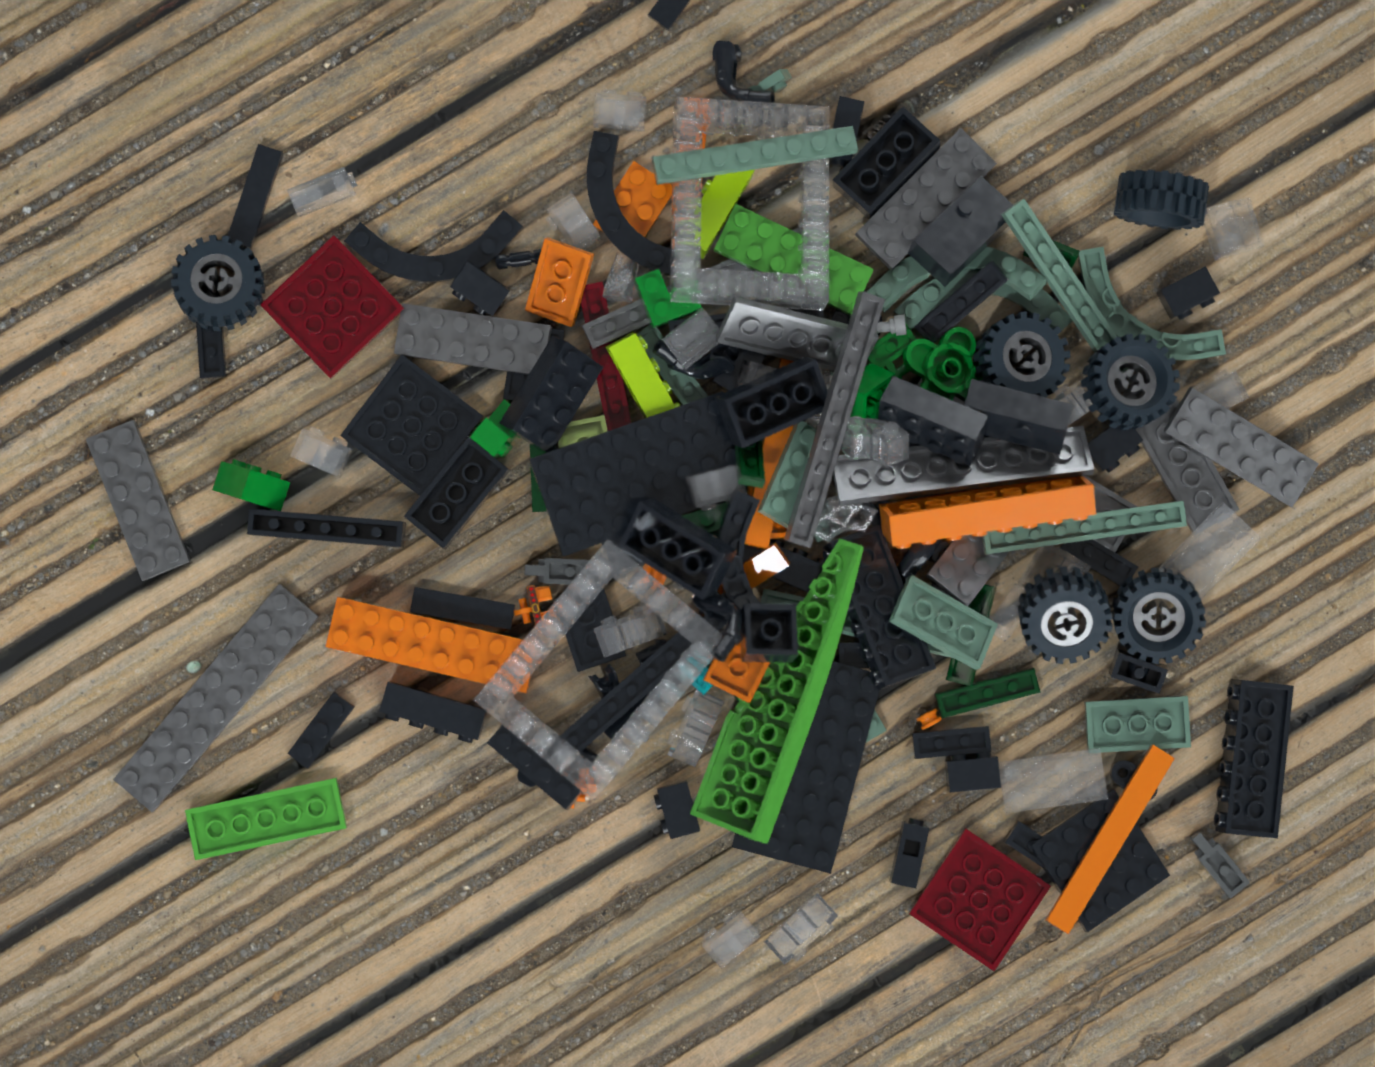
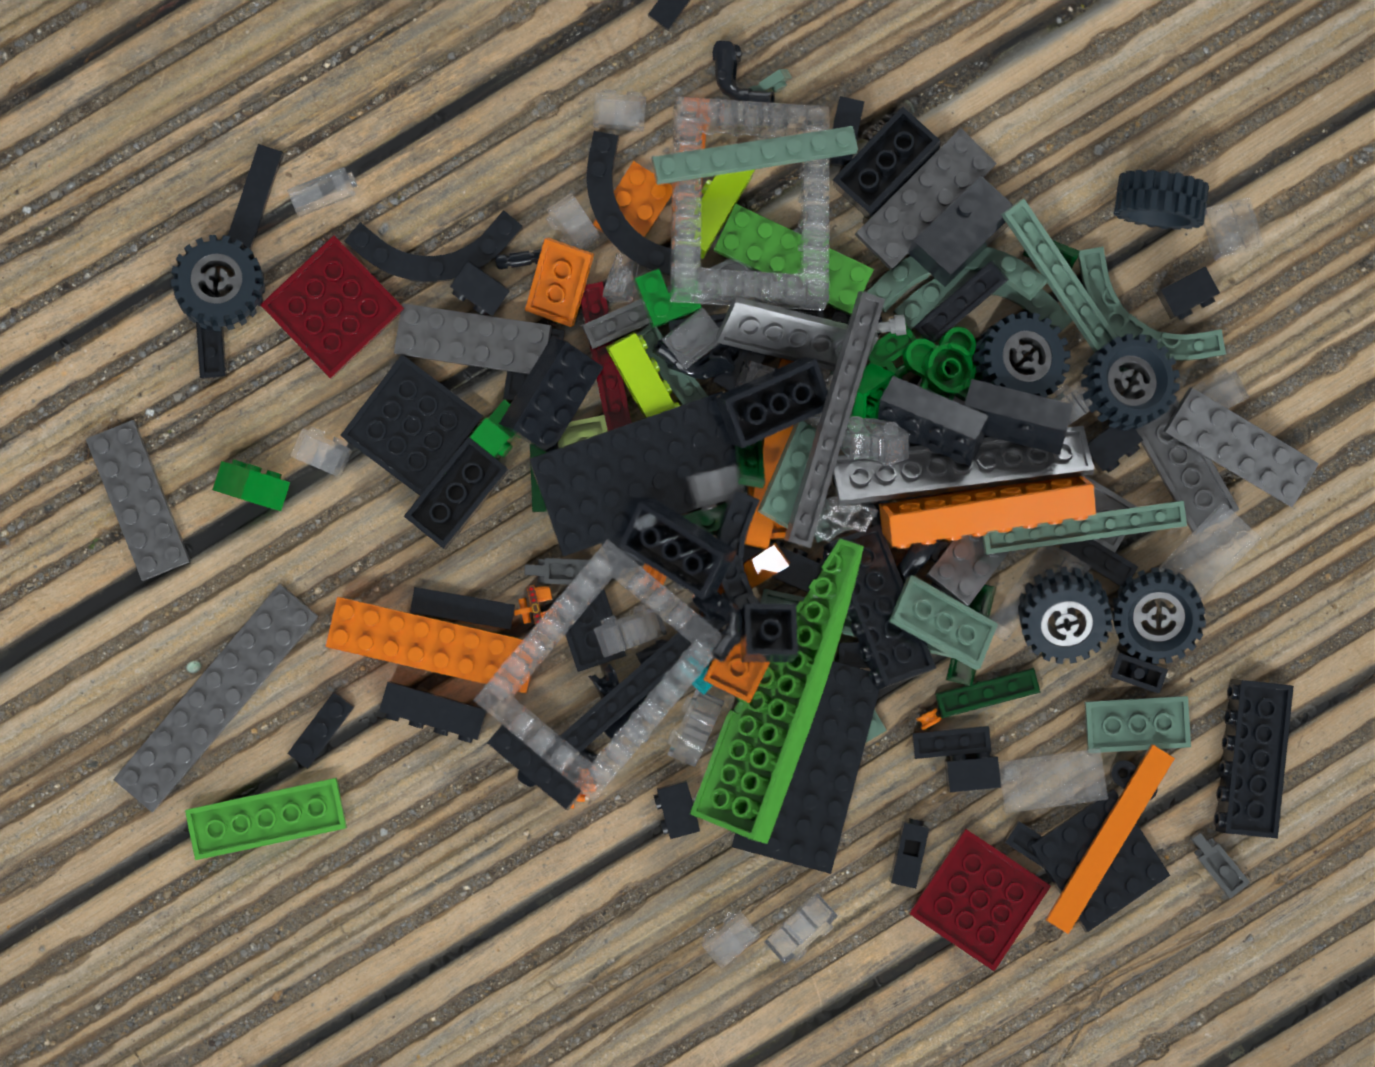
(326, 528): black brick -> none

